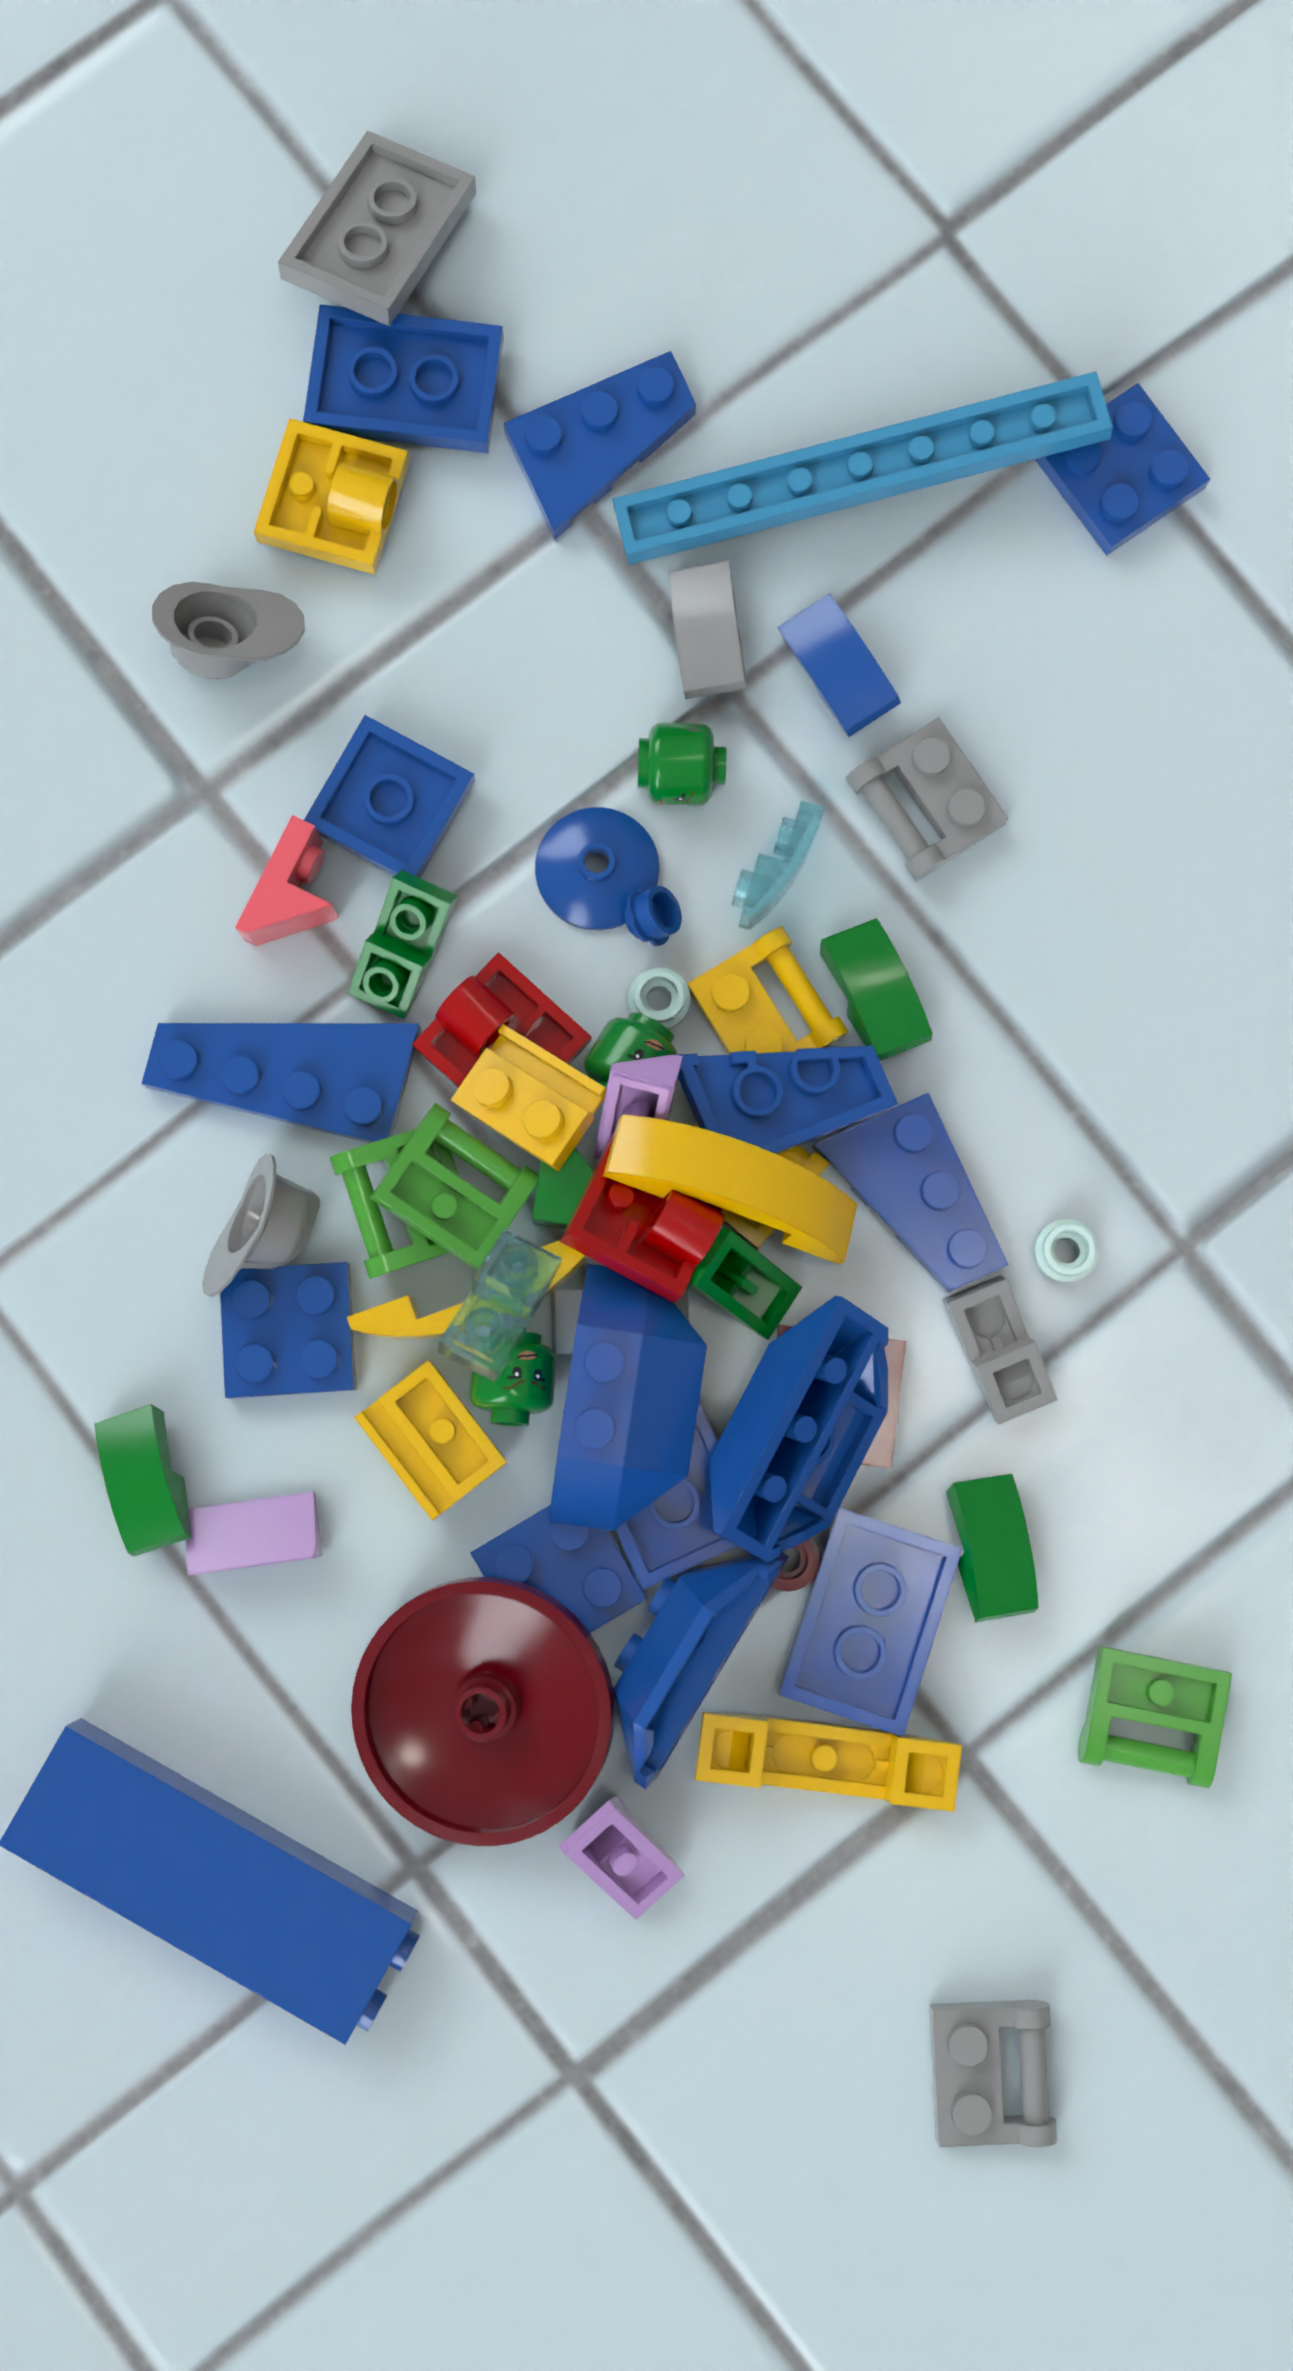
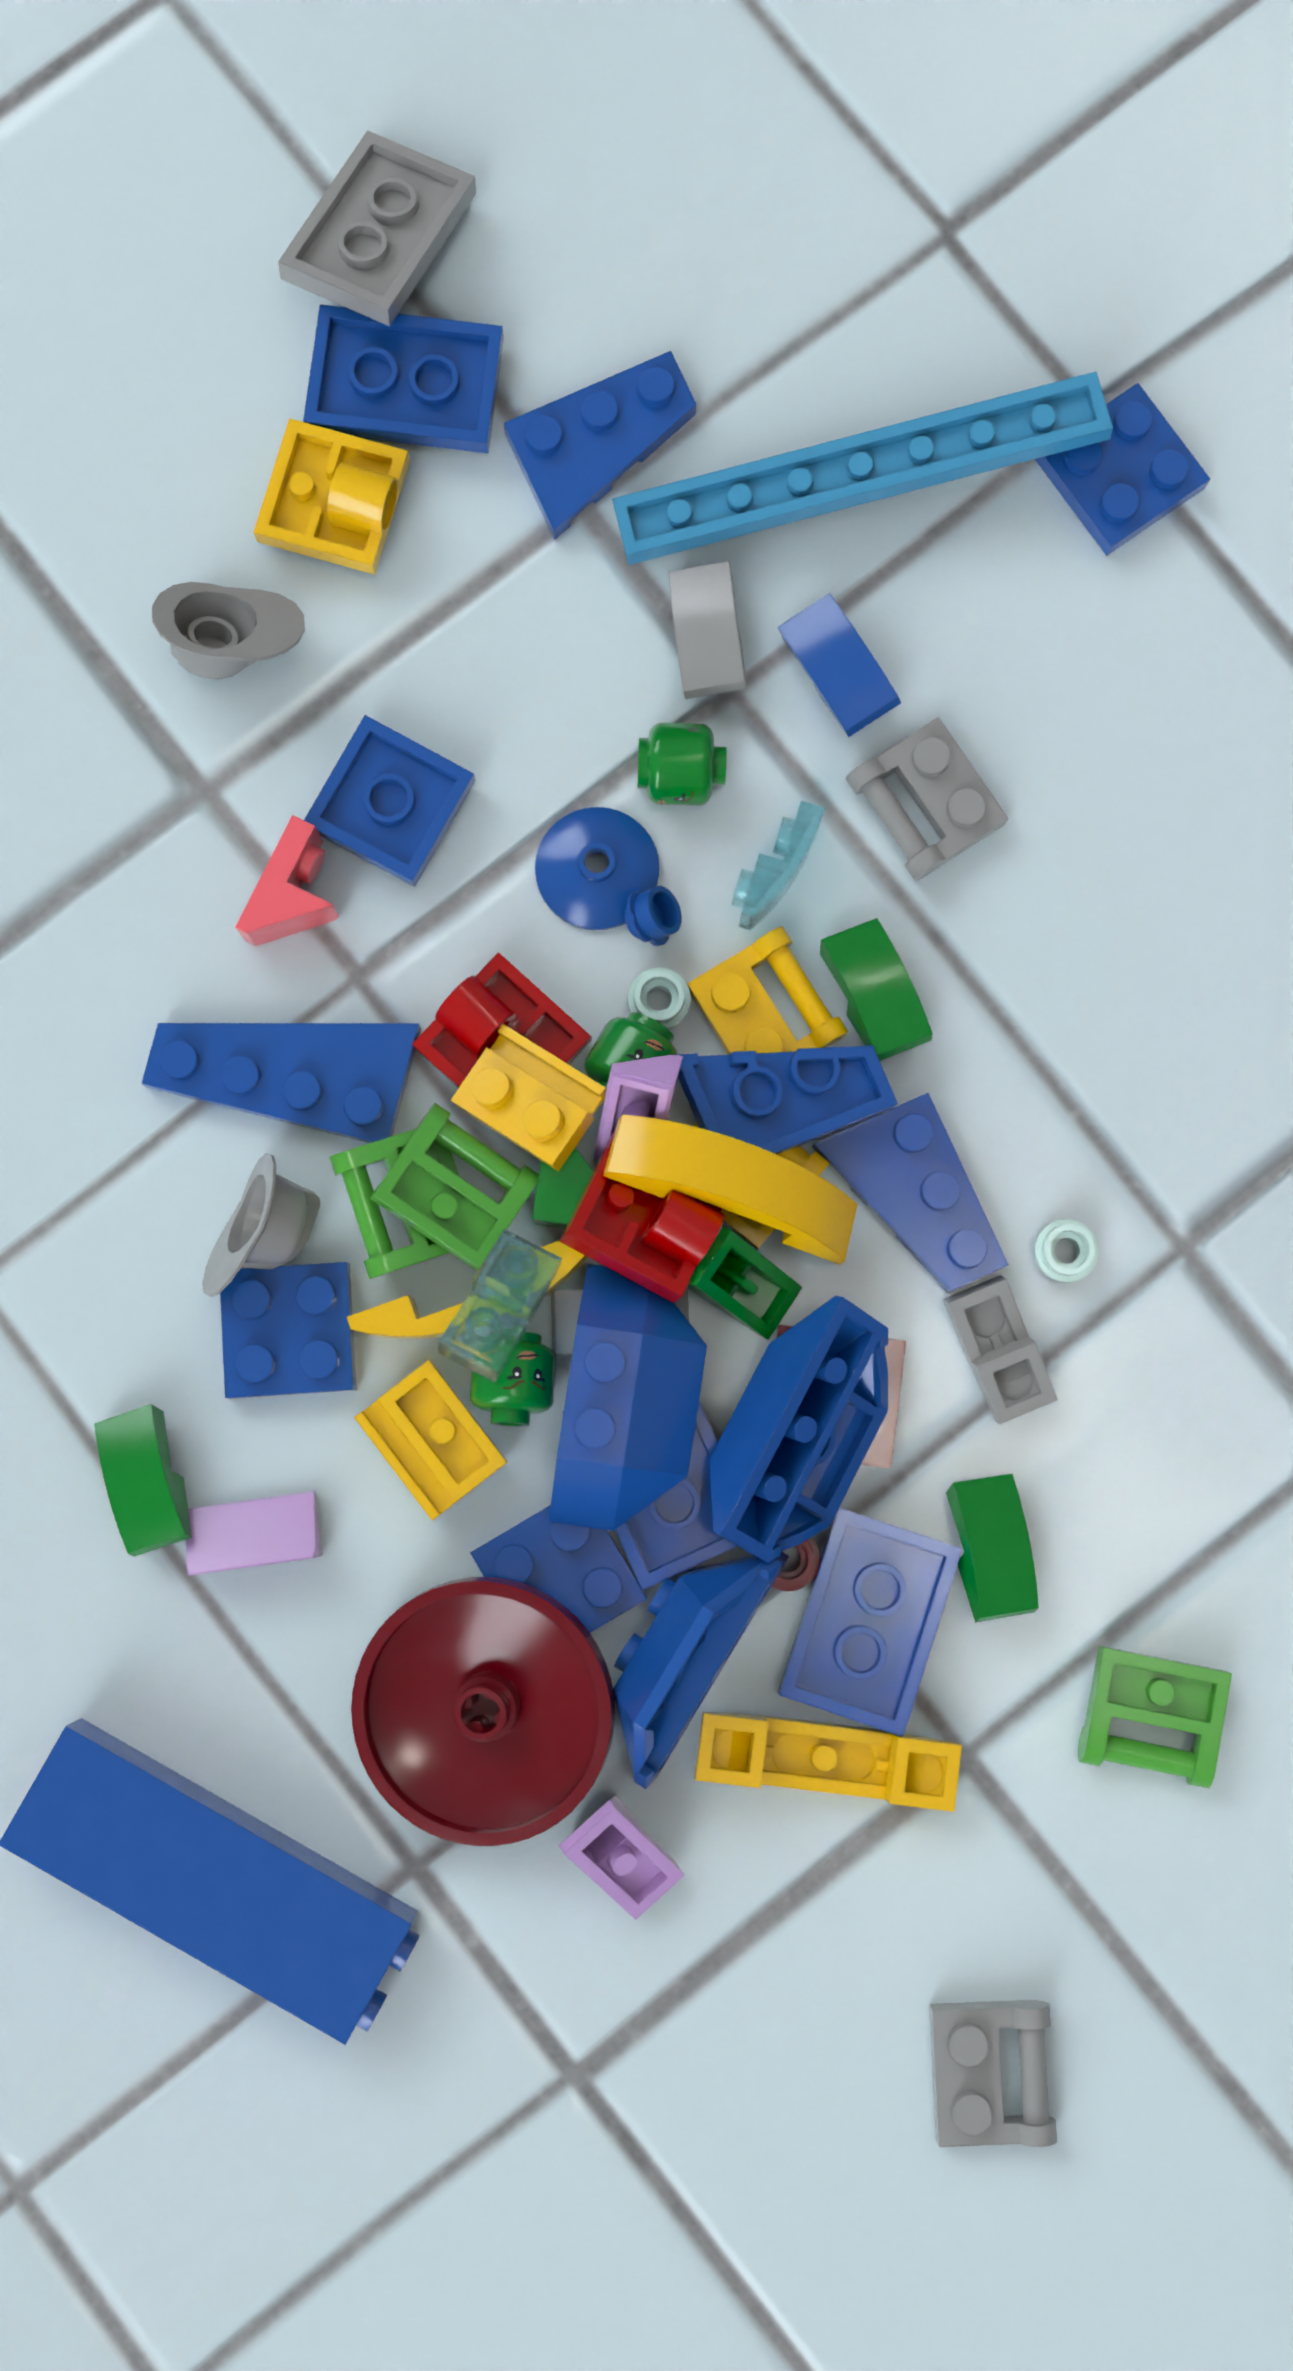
(403, 944): green slope -> none

